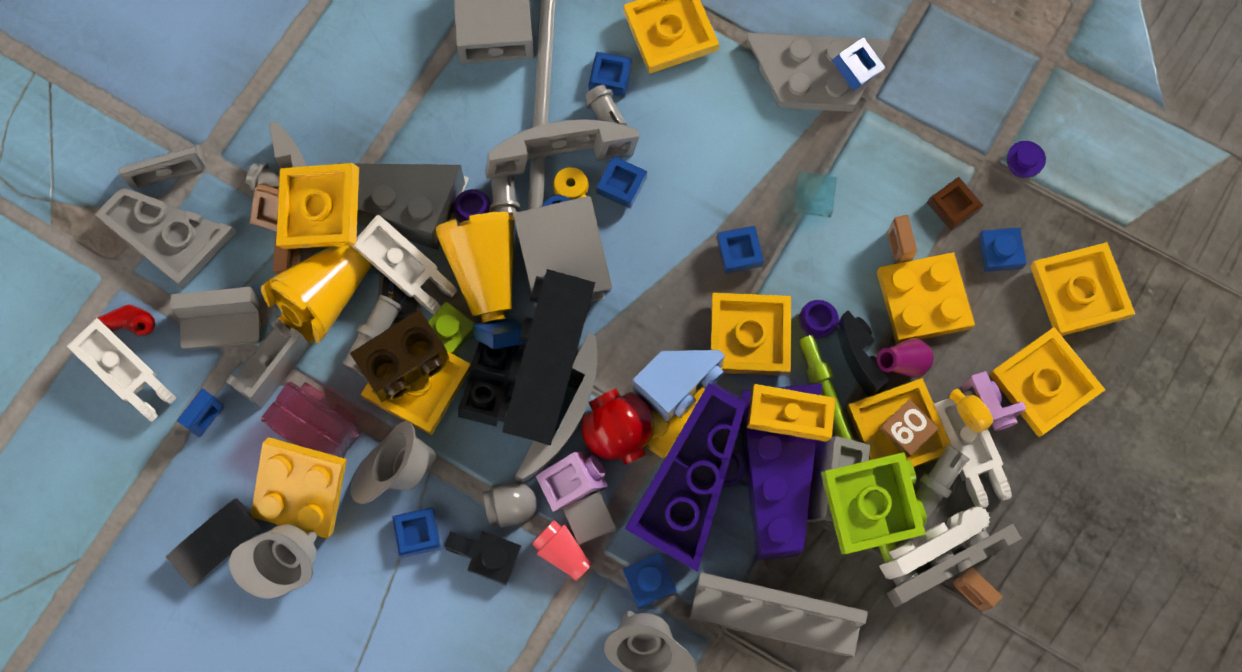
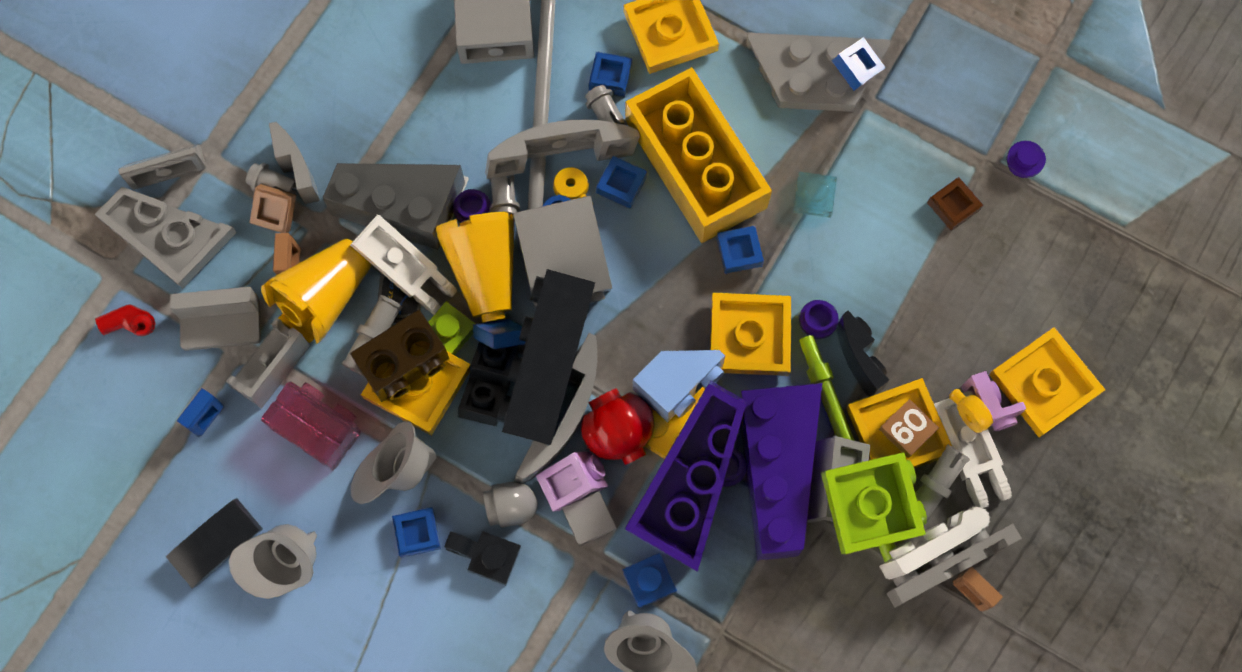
(118, 366): white hinge -> none
(298, 487): yellow plate -> none
(317, 206): yellow plate -> none
(561, 550): coral cone -> none
(697, 155): none -> yellow brick
(777, 614): light grey fence -> none
(790, 412): yellow plate -> none
(901, 239): medium nougat tile -> none
(907, 358): magenta cone -> none
(925, 298): yellow plate -> none
(1002, 249): blue plate -> none
(1082, 289): yellow plate -> none

